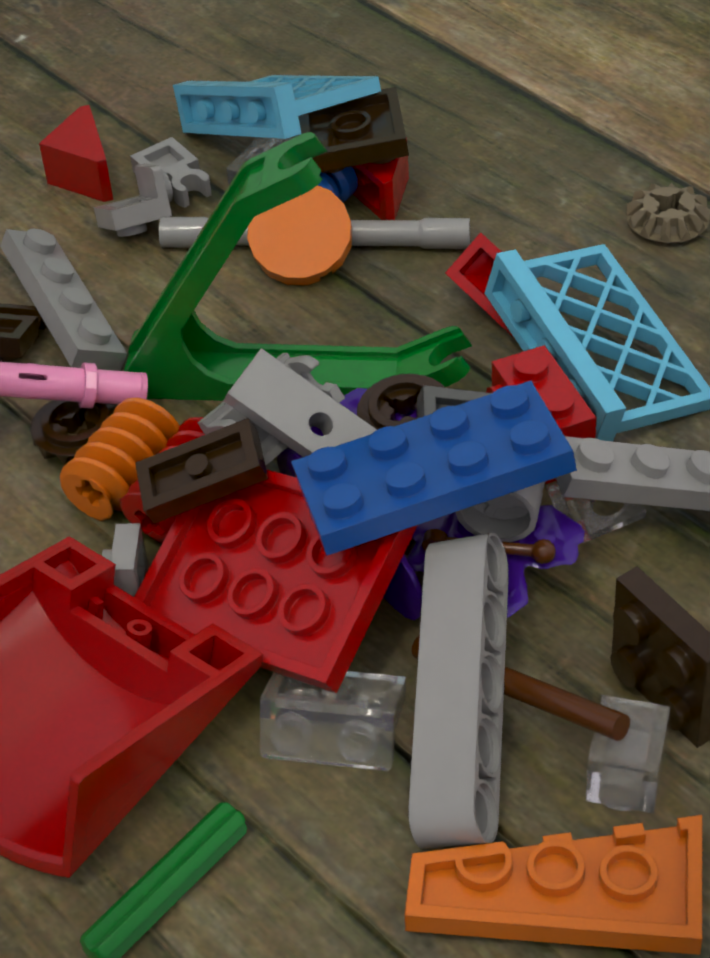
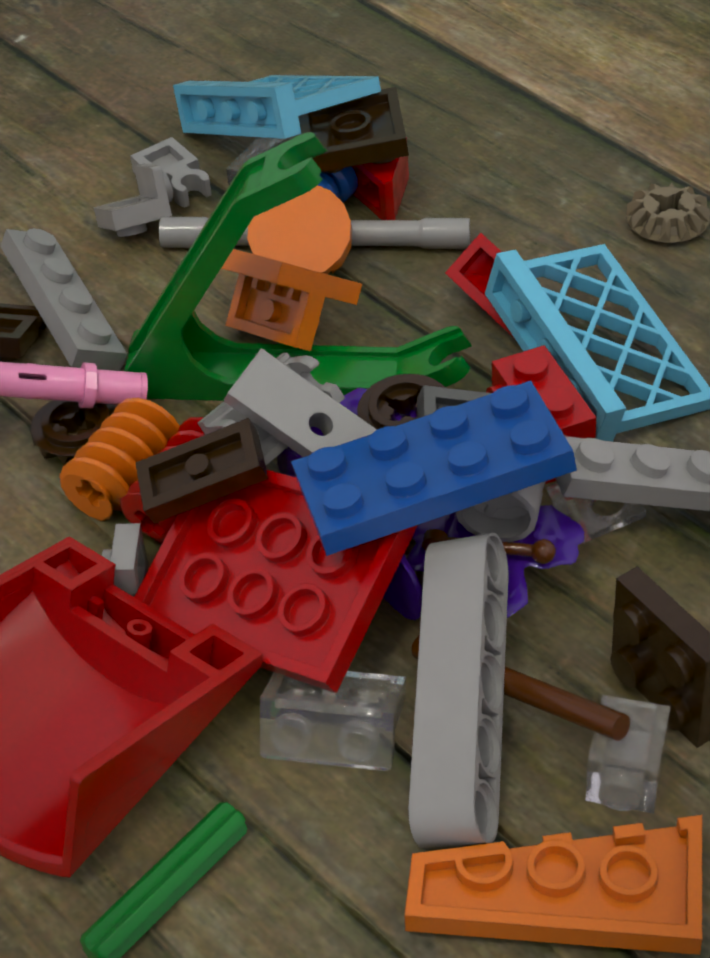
(76, 158): red slope -> none
(282, 298): none -> orange bracket

